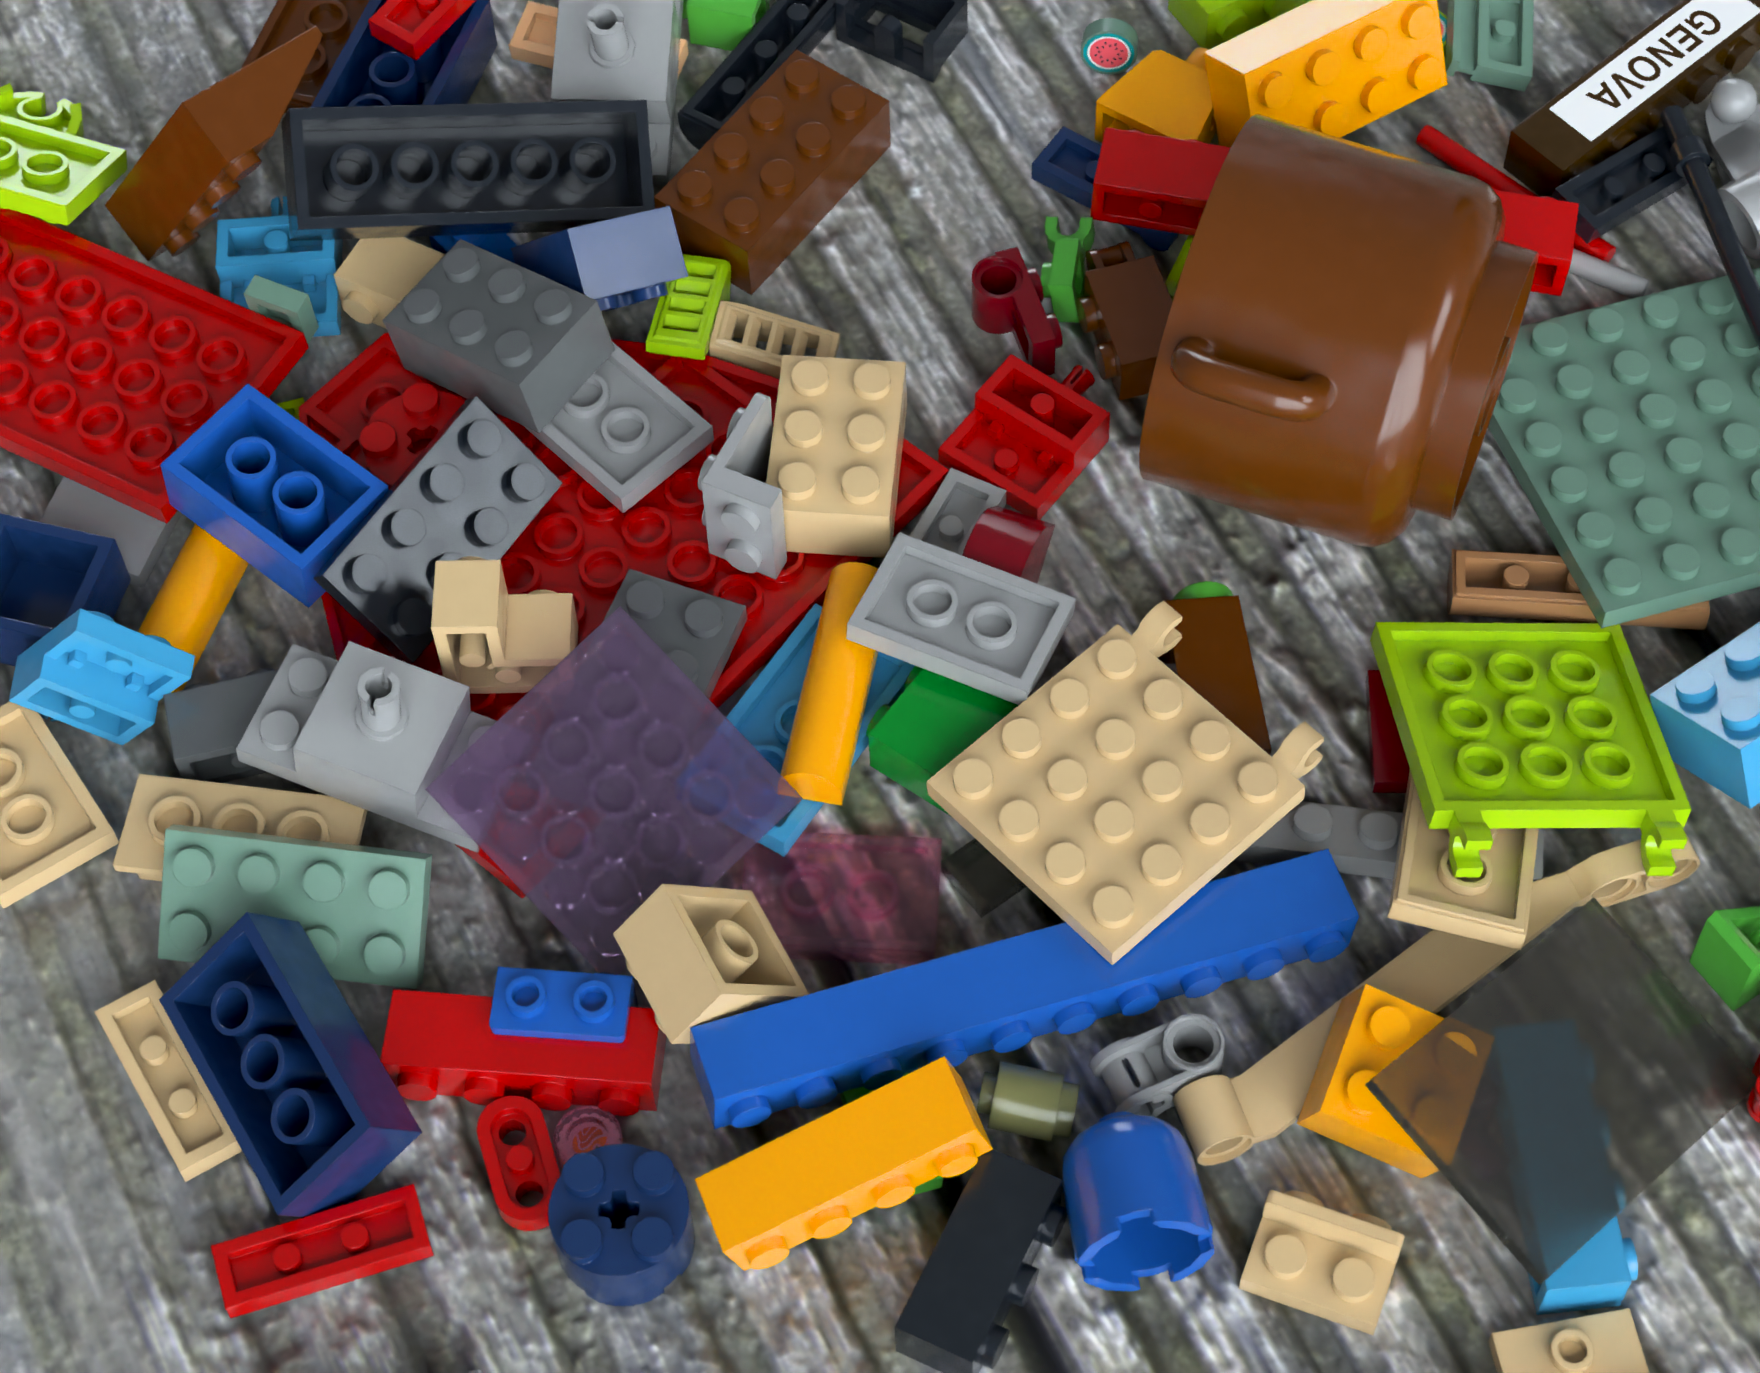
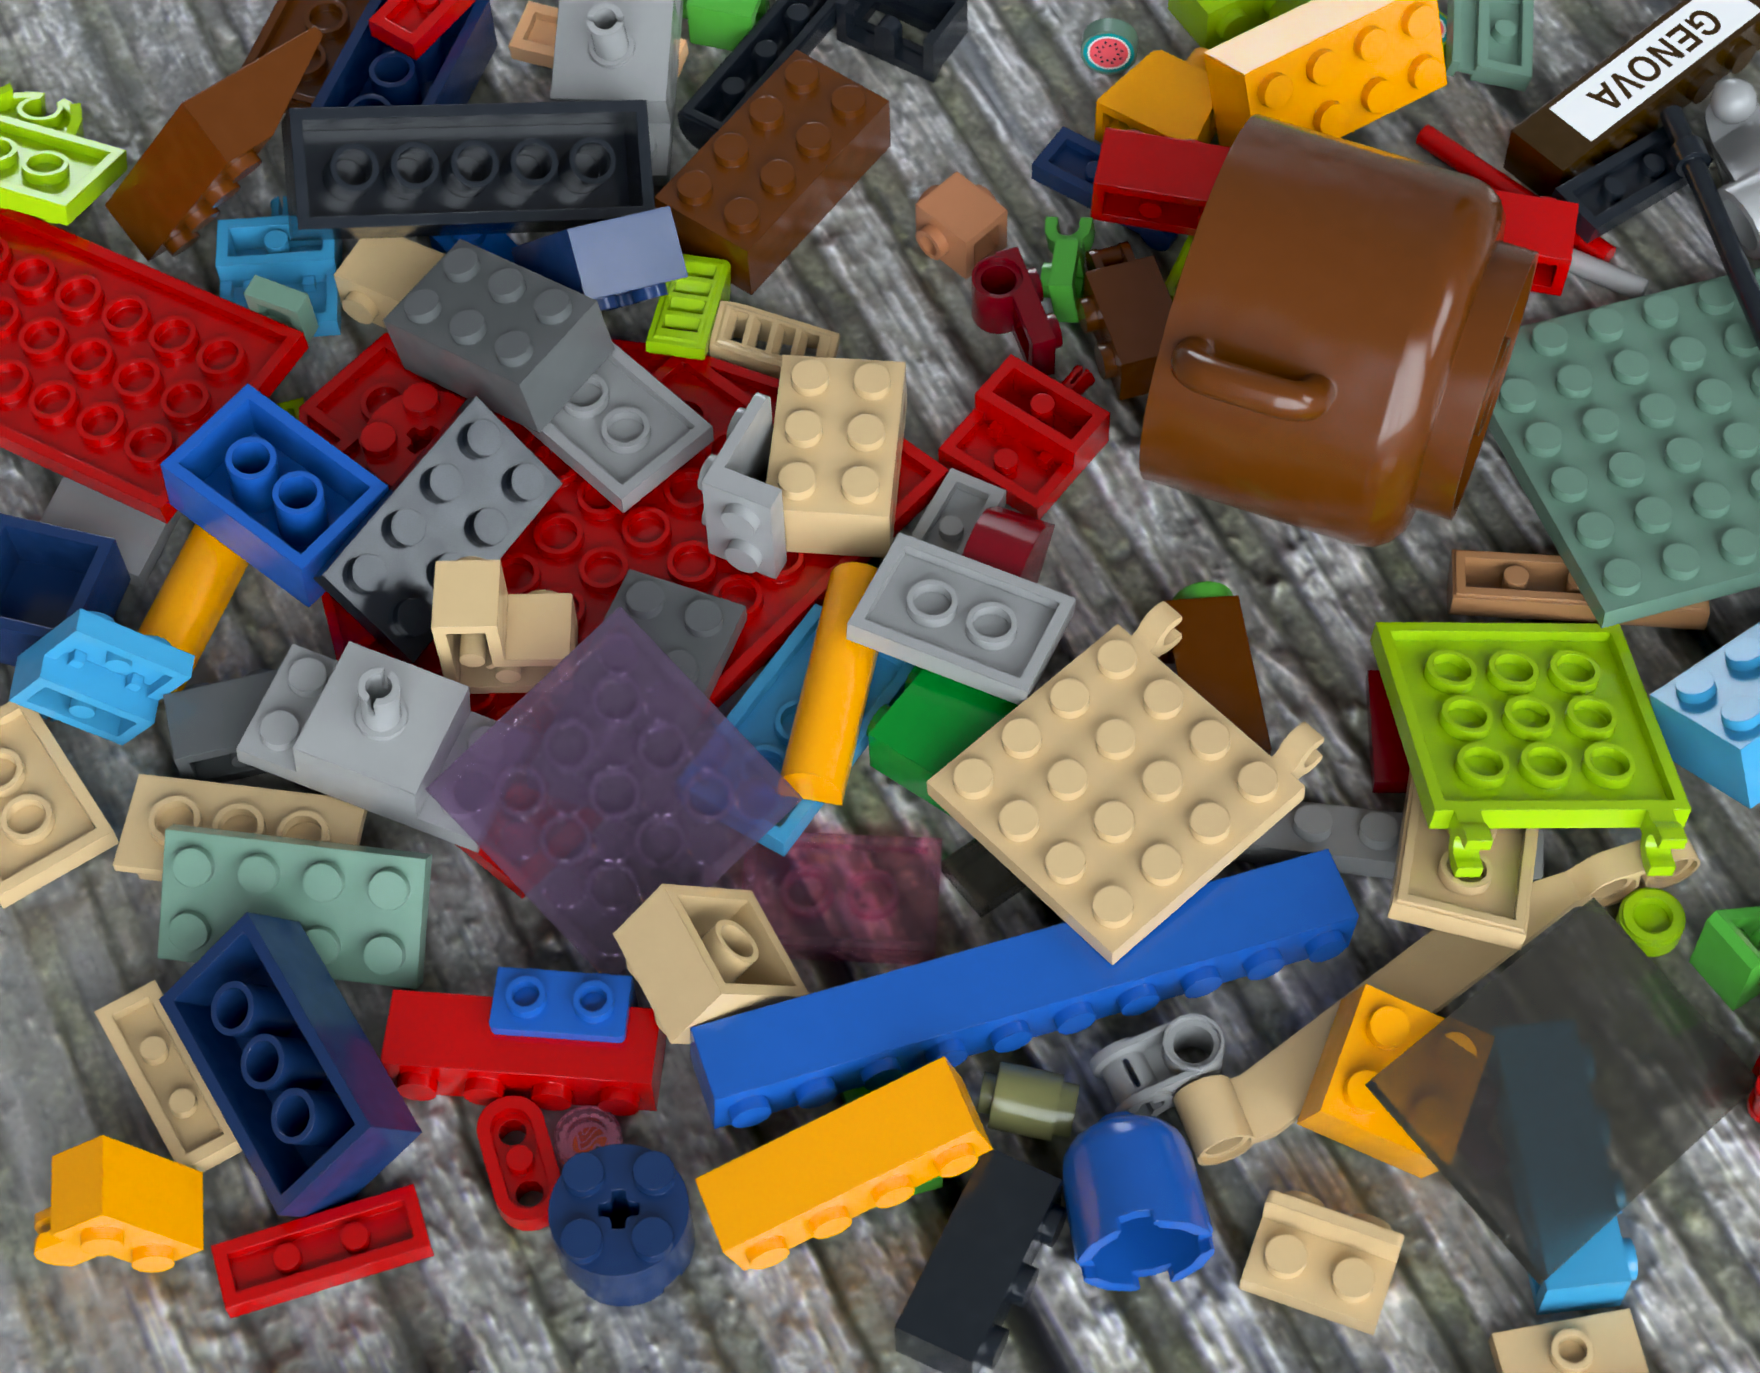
(121, 1206): none -> light orange brick
(960, 224): none -> nougat brick
(1652, 920): none -> lime tile

